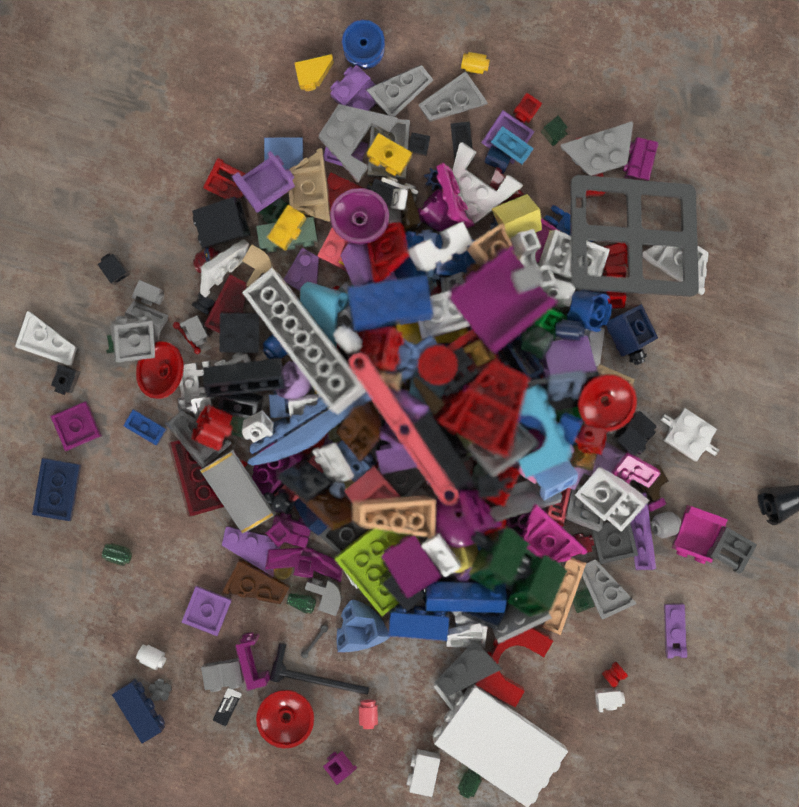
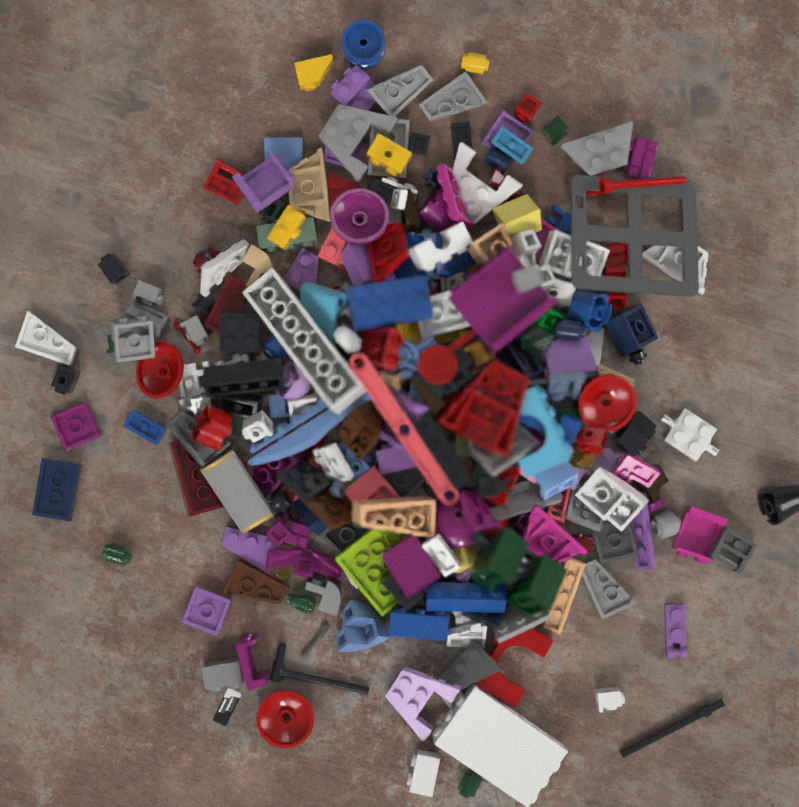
(139, 710): dark blue brick -> none
(151, 657): white brick -> none
(160, 690): dark grey plant -> none
(221, 222): black panel -> none
(339, 767): magenta brick -> none
(368, 714): coral brick -> none
(412, 692): none -> lavender wing
(454, 442): black axle -> none
(582, 600): clear green tile -> none
(607, 184): none -> red piece
(614, 674): red wheel -> none
(705, 710): none -> black bar

